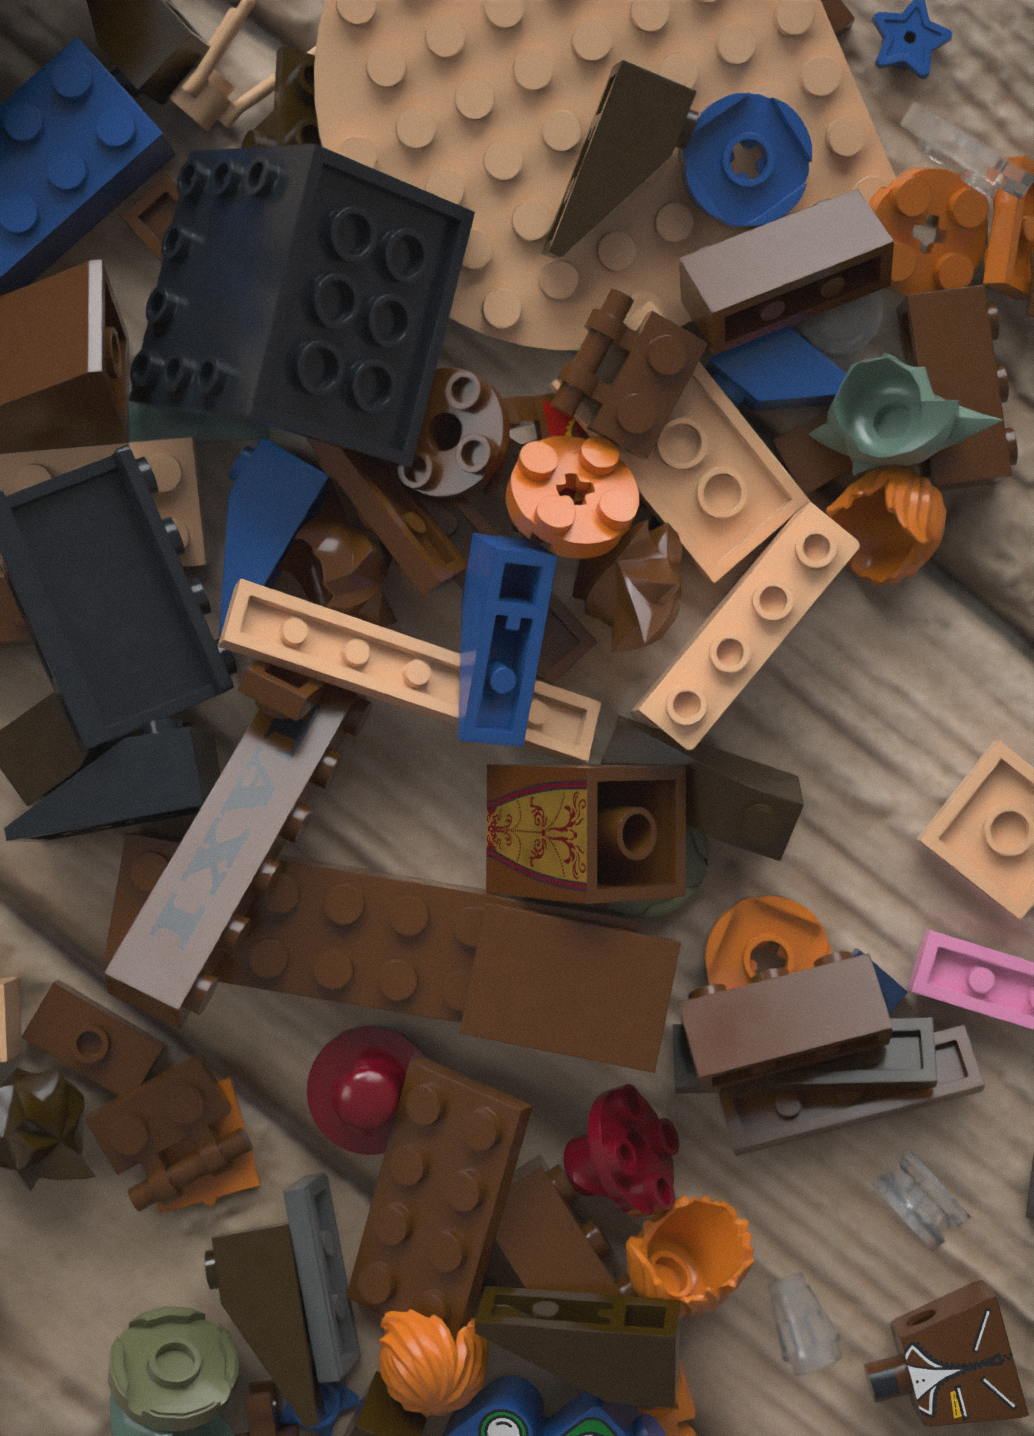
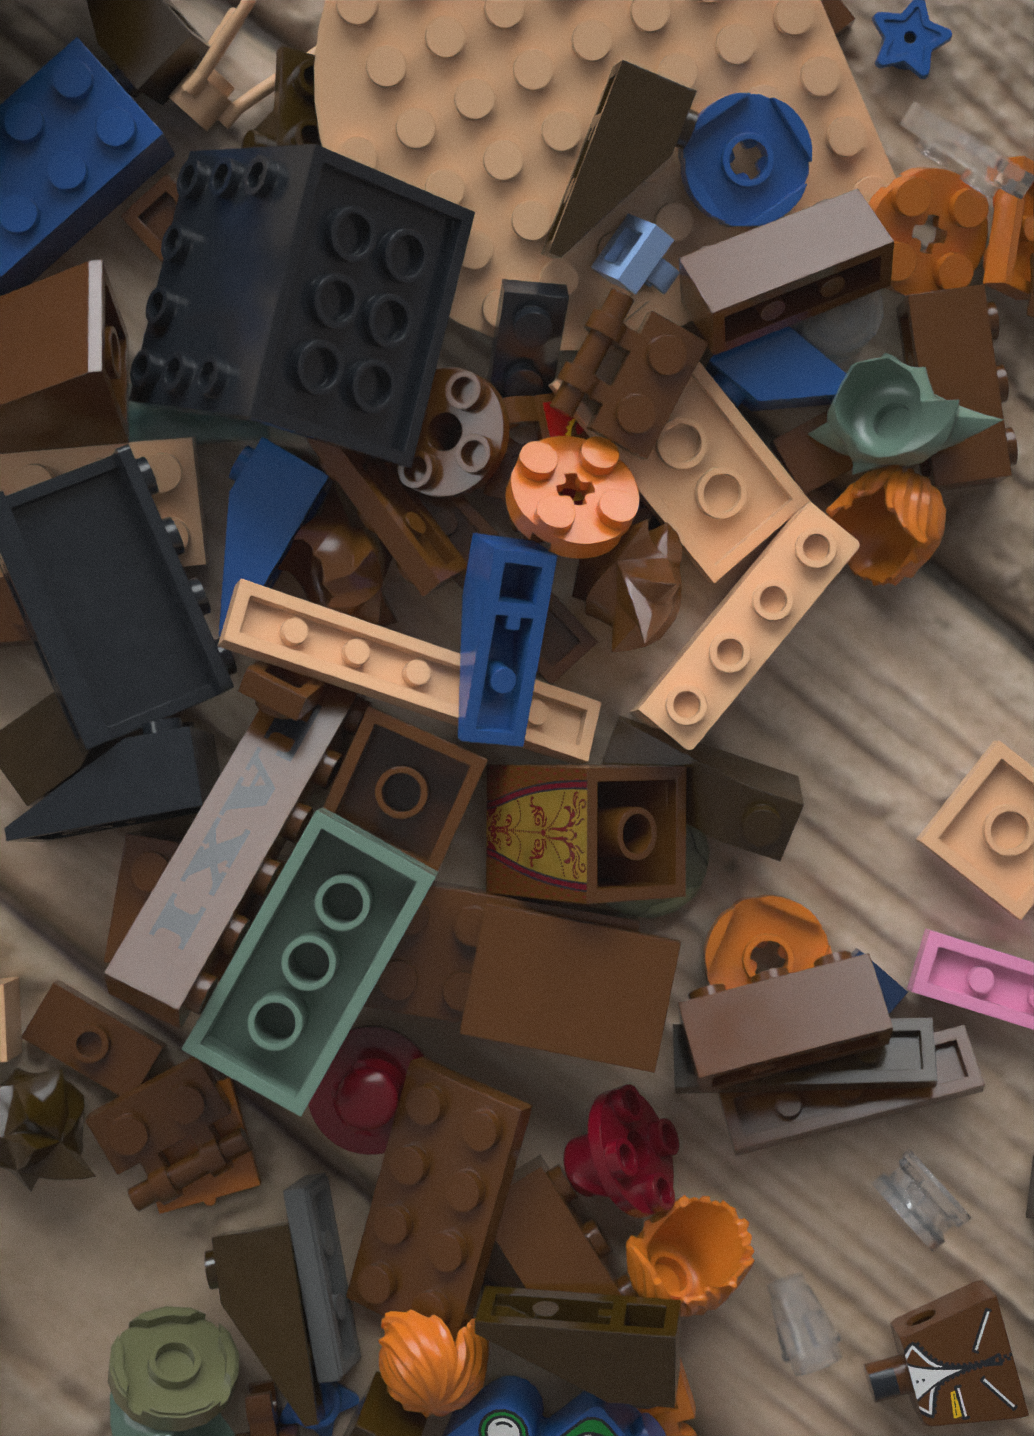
(310, 960): none -> sand green brick
(405, 786): none -> reddish brown brick
(527, 337): none -> black plate
(635, 257): none -> light blue tile

